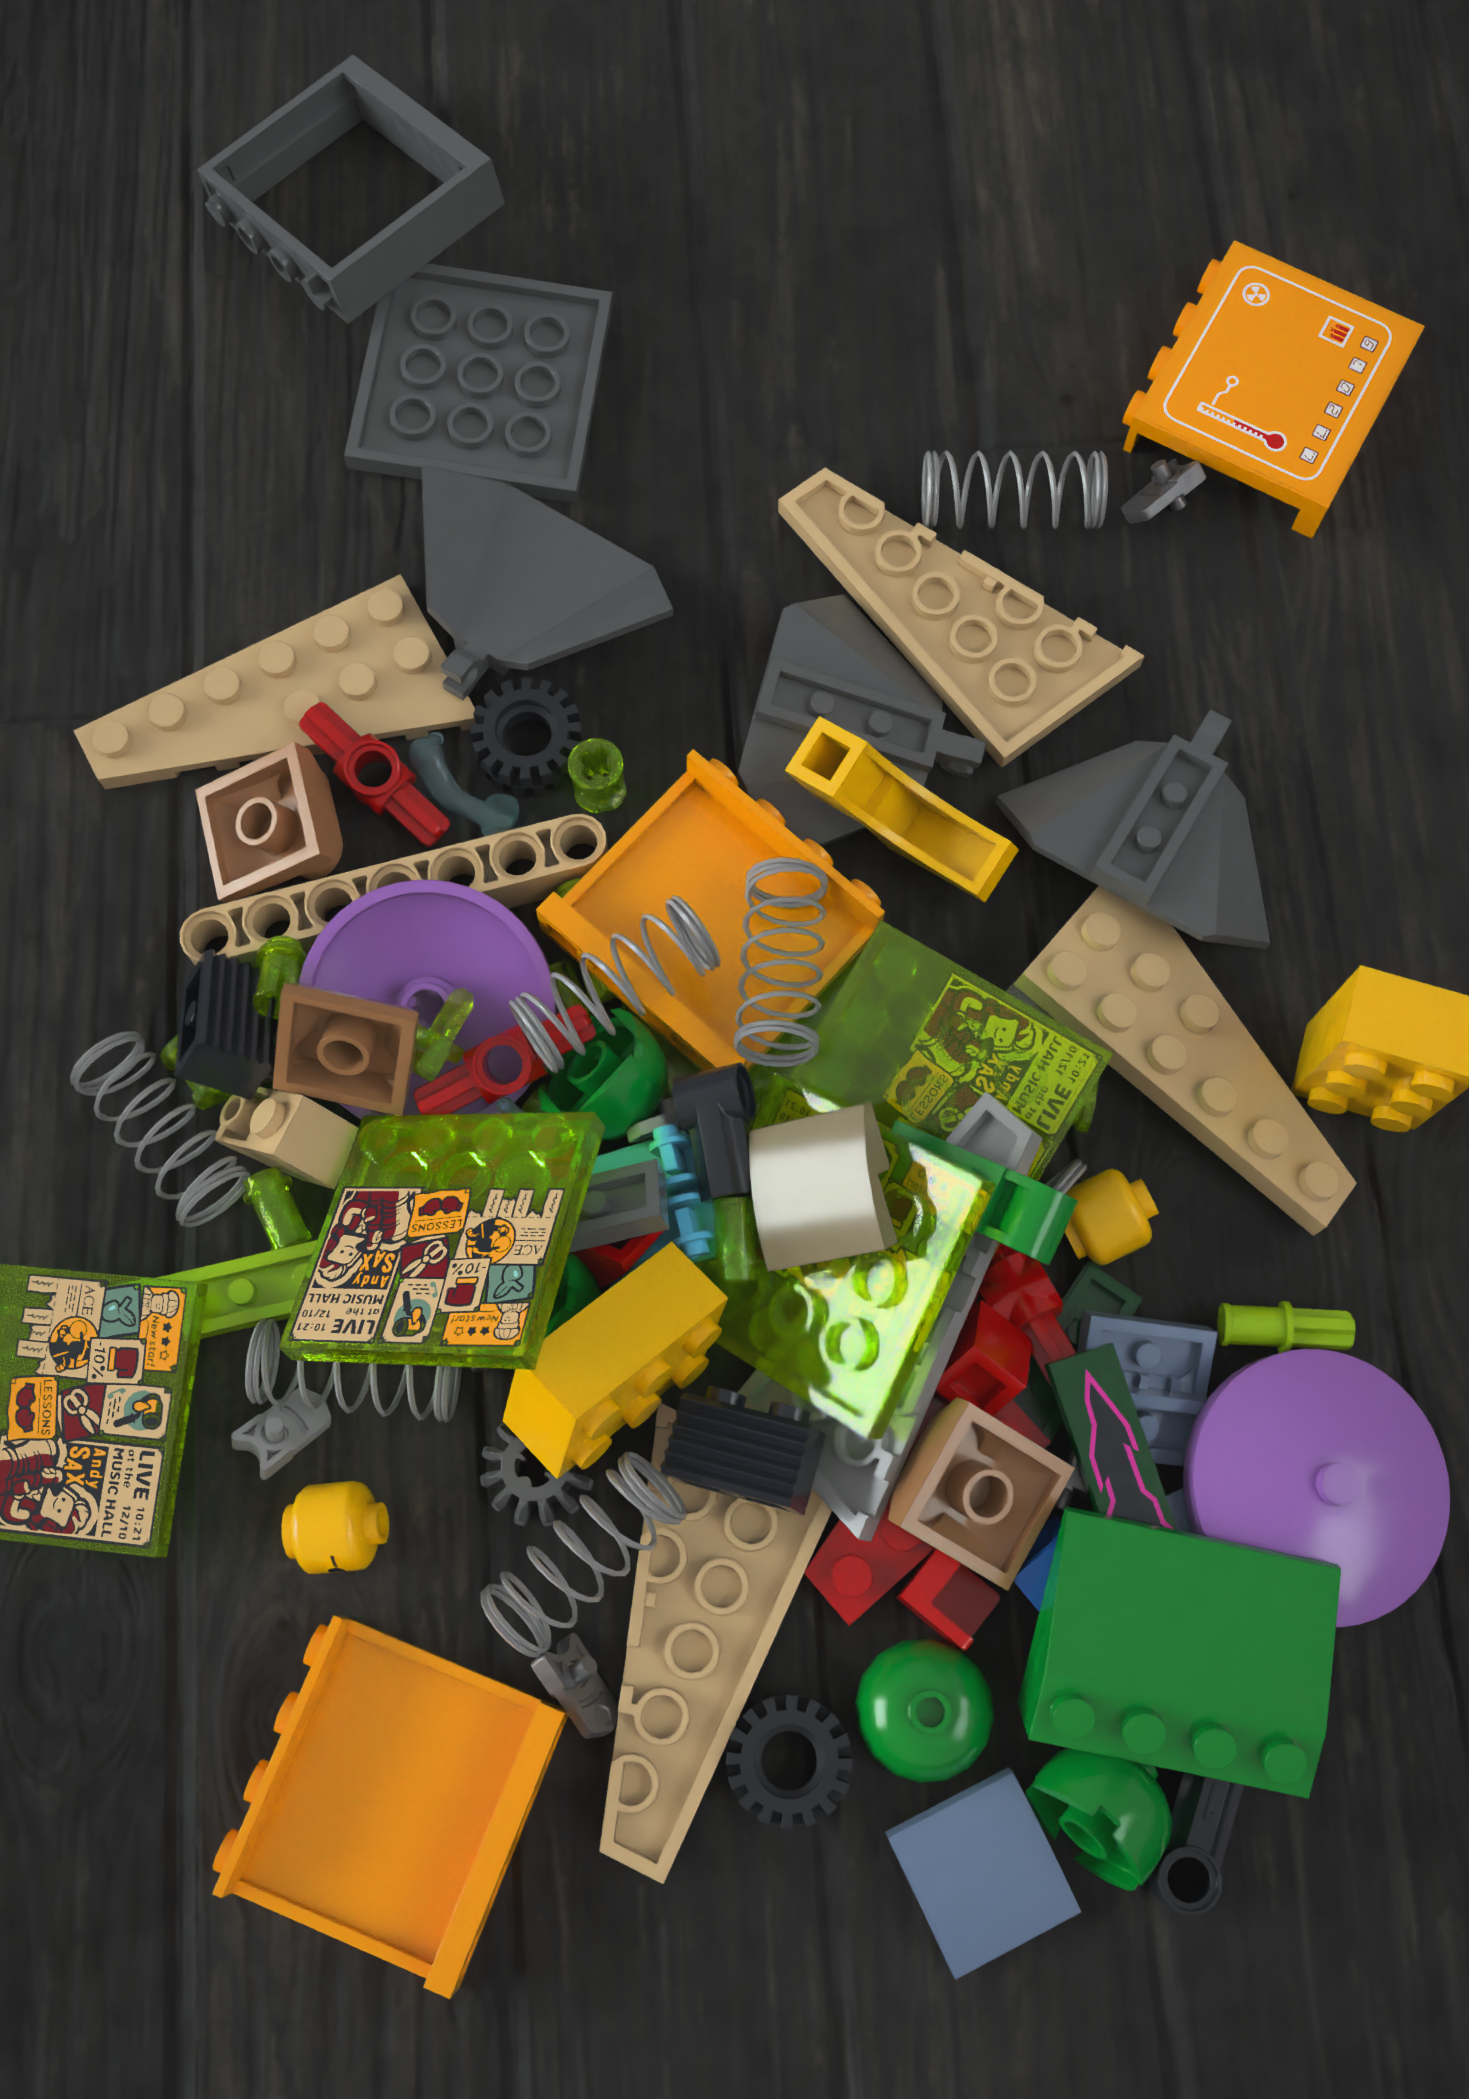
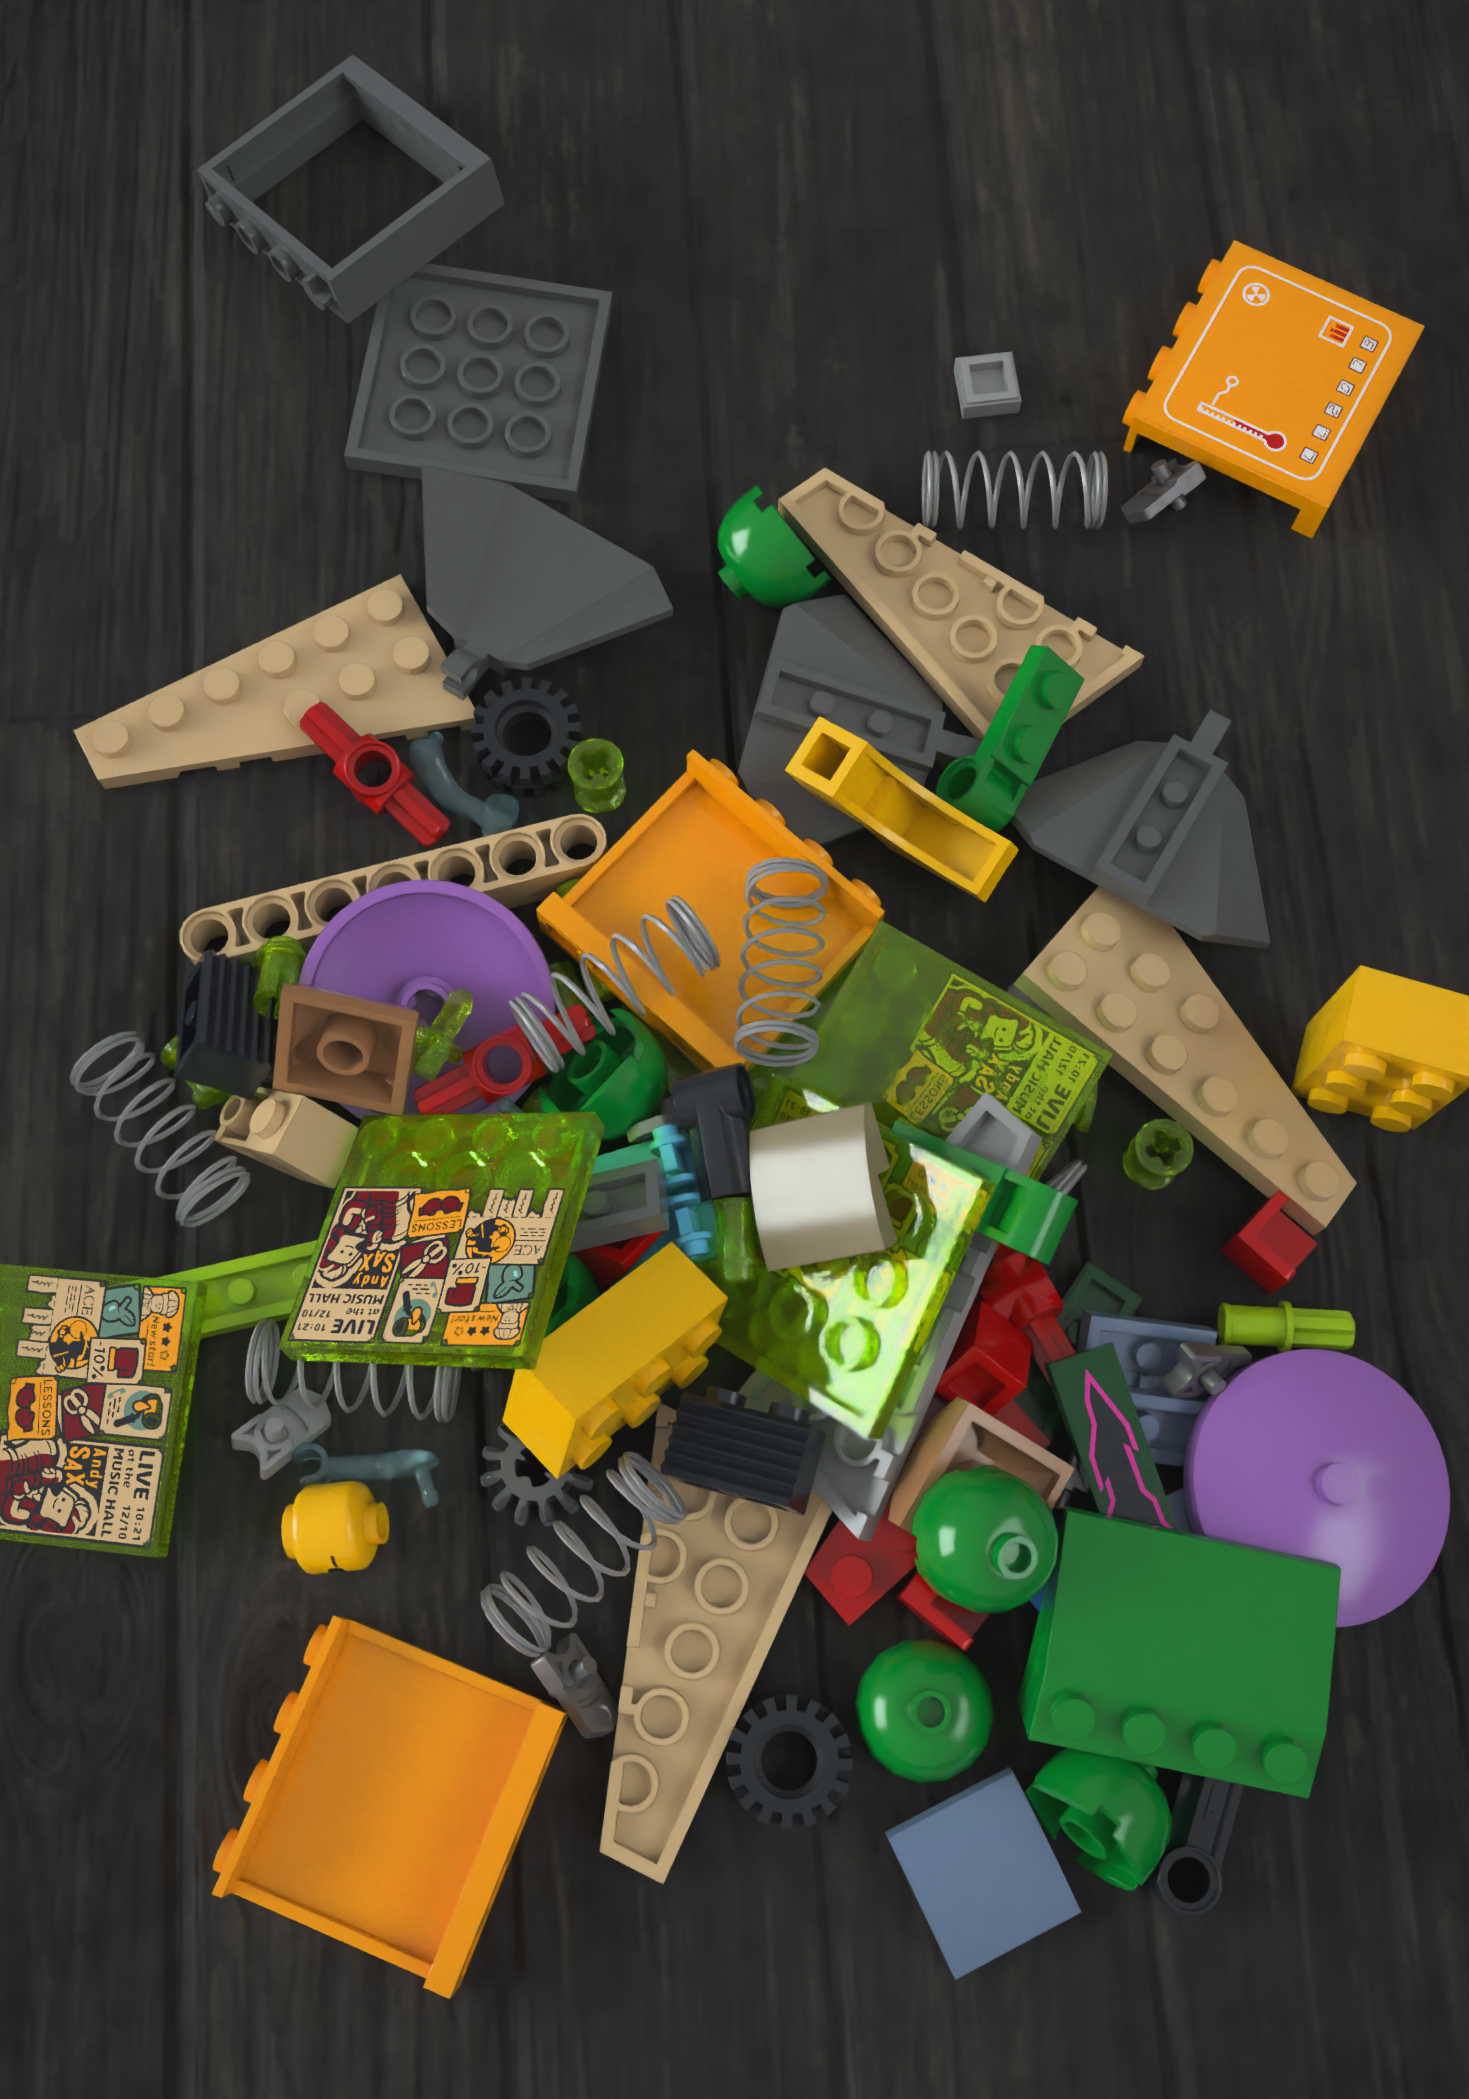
(270, 823): medium nougat slope -> none
(276, 1208): clear neon green pin -> none
(371, 1467): none -> clear light blue piece
(765, 555): none -> green cylinder
(985, 1539): none -> green cylinder
(987, 385): none -> light grey tile
(1016, 743): none -> green plate
(1110, 1217): yellow head -> none
(1164, 1136): none -> clear neon green bush
(1203, 1369): none -> flat silver piece
(1269, 1245): none -> red panel

